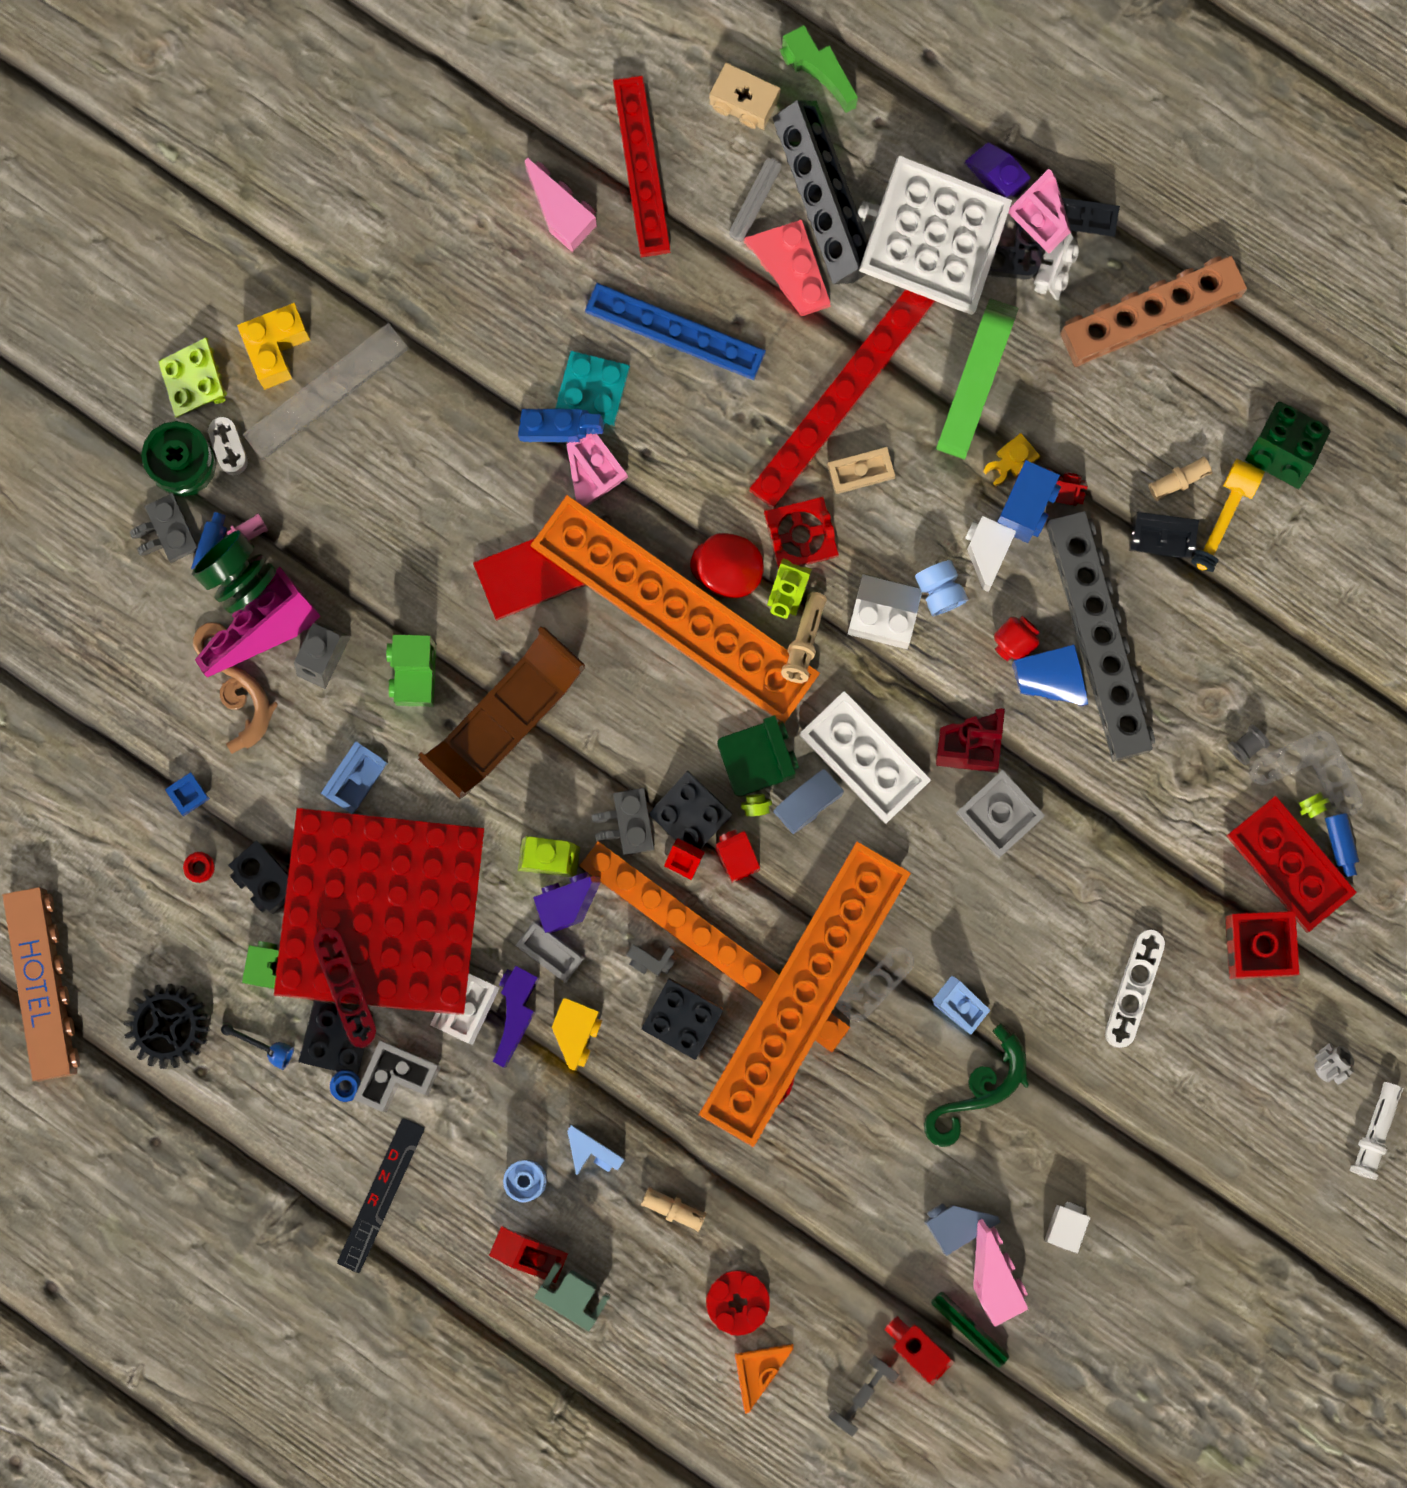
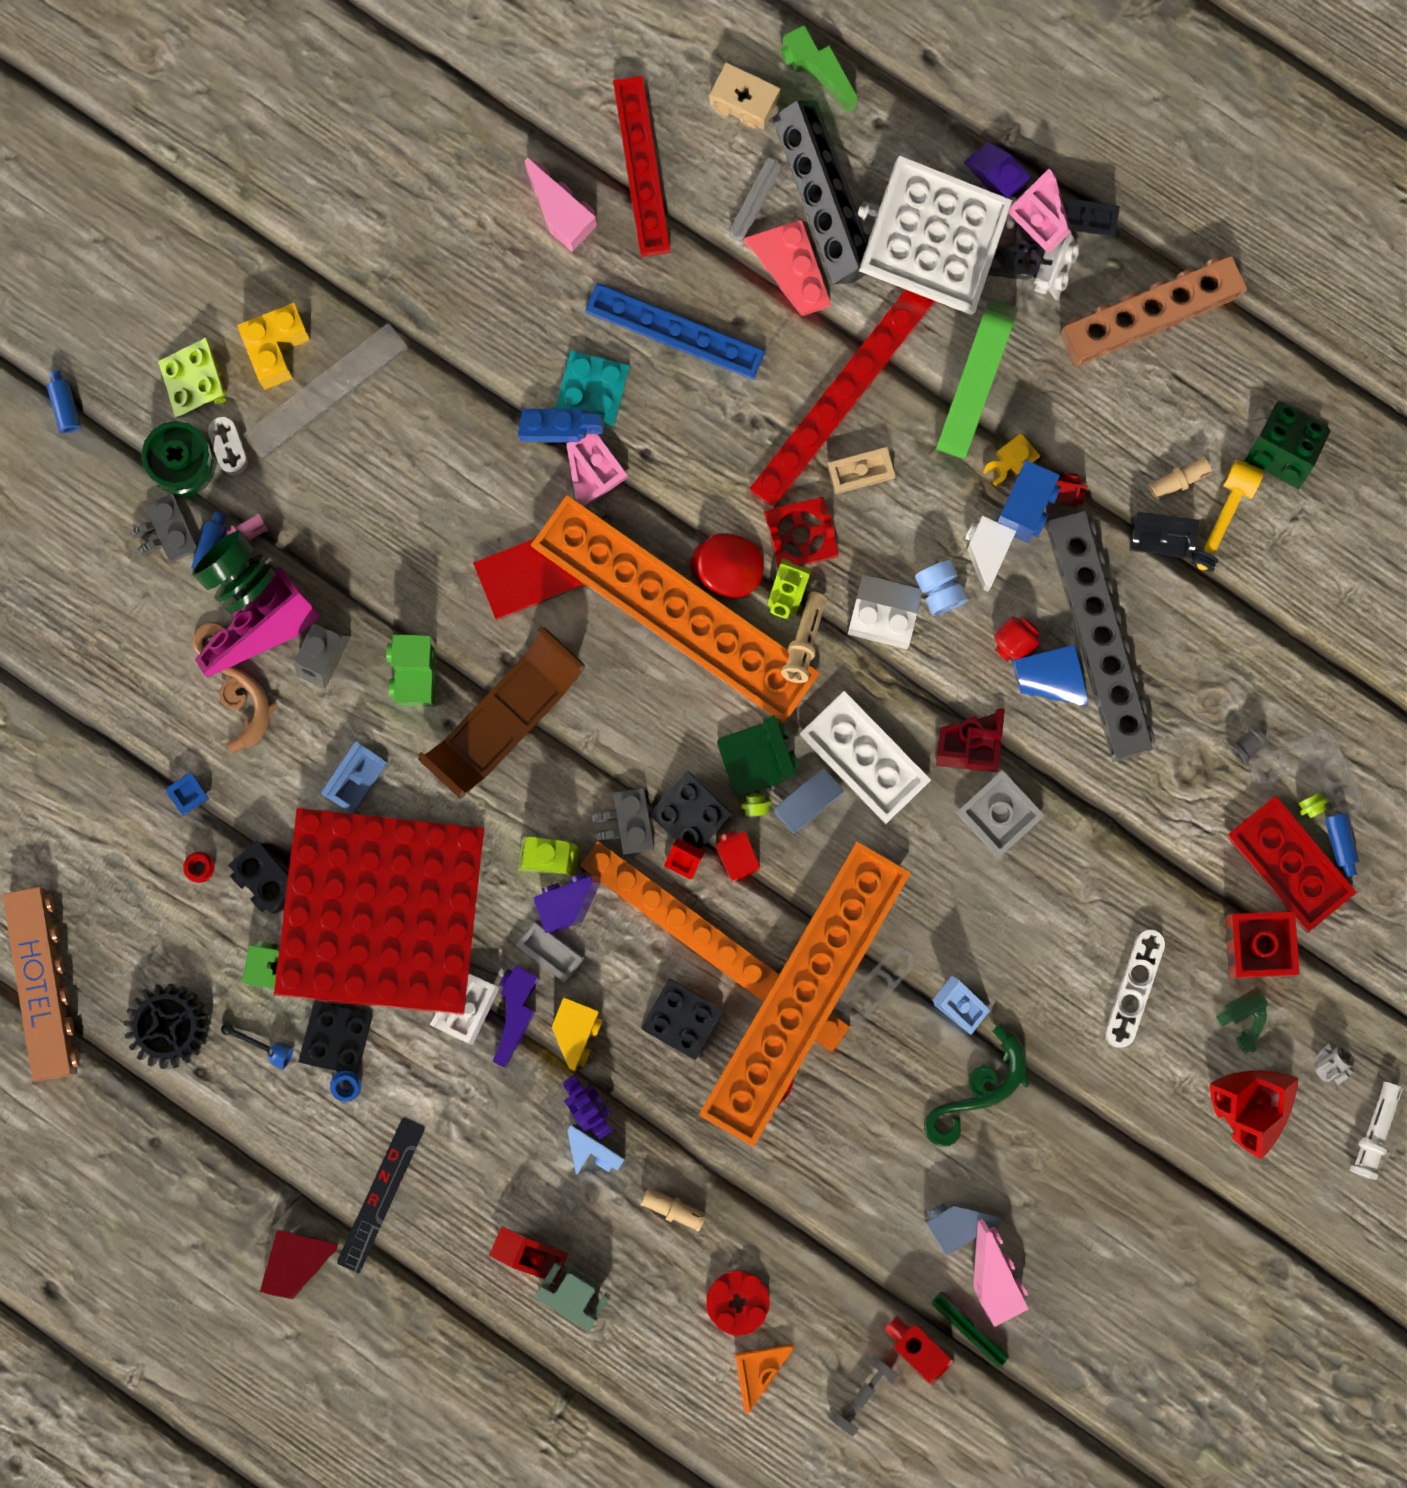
(63, 403): none -> blue cylinder
(293, 1263): none -> dark red slope
(342, 988): dark red beam -> none
(389, 1069): light grey brick -> none
(524, 1180): light blue wheel -> none
(587, 1107): none -> dark purple gear
(643, 961): dark grey bracket -> none
(1067, 1227): white brick -> none
(1241, 1008): none -> clear green plant
(1254, 1106): none -> red brick

